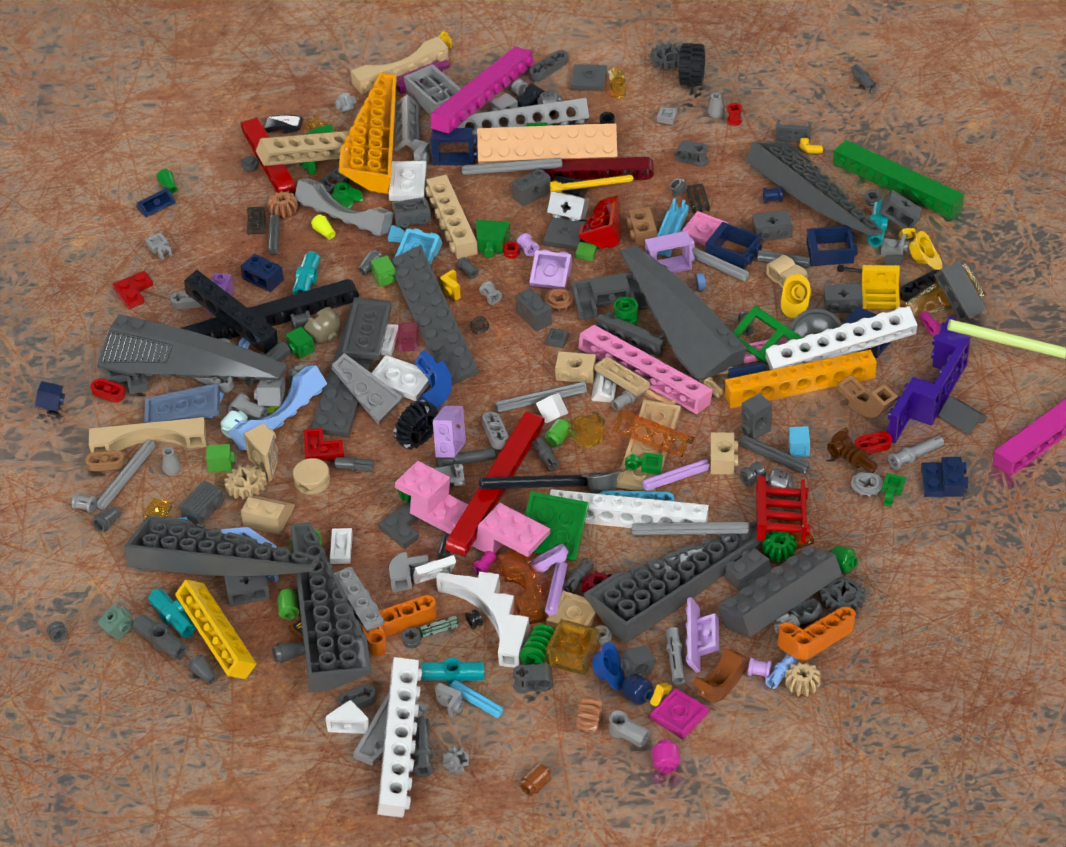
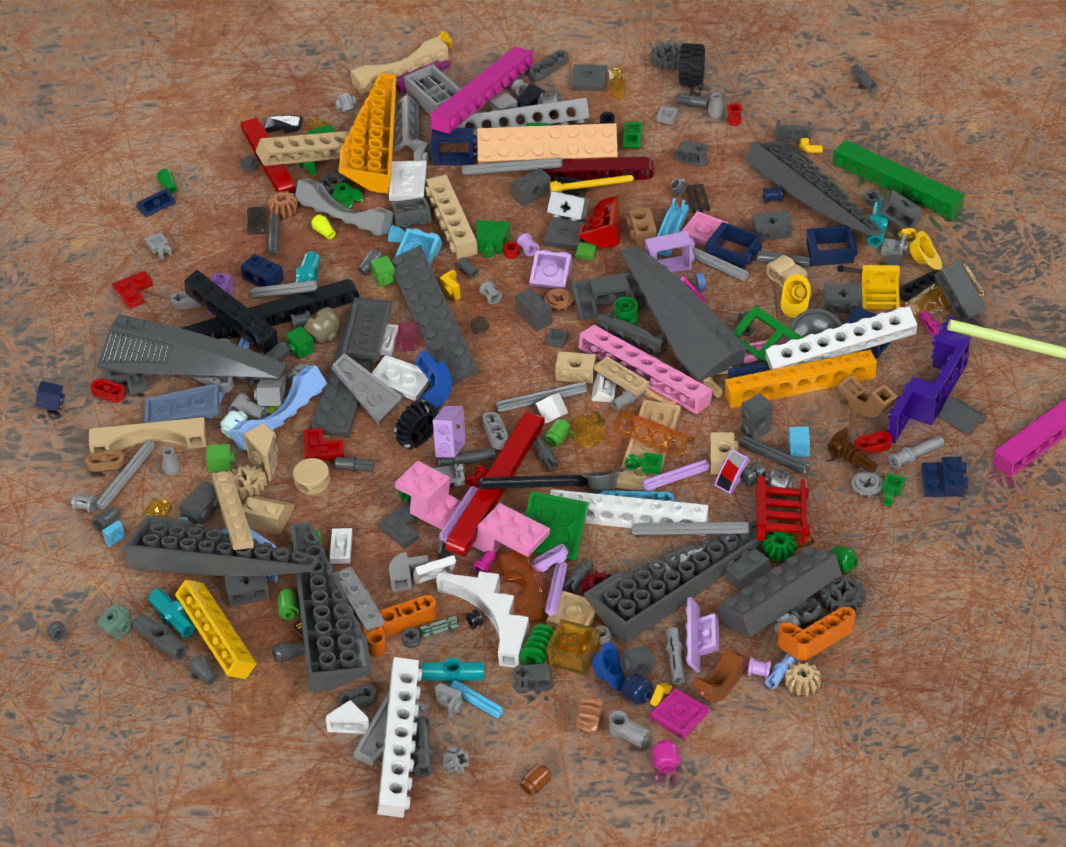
(113, 533): none -> medium azure tile
(232, 510): none -> tan plate
(284, 289): none -> light grey axle
(446, 531): none -> lavender axle
(473, 479): none -> red bush
(632, 135): none -> green slope
(687, 283): none -> dark pink tile
(692, 100): none -> dark grey axle
(730, 472): none -> slope

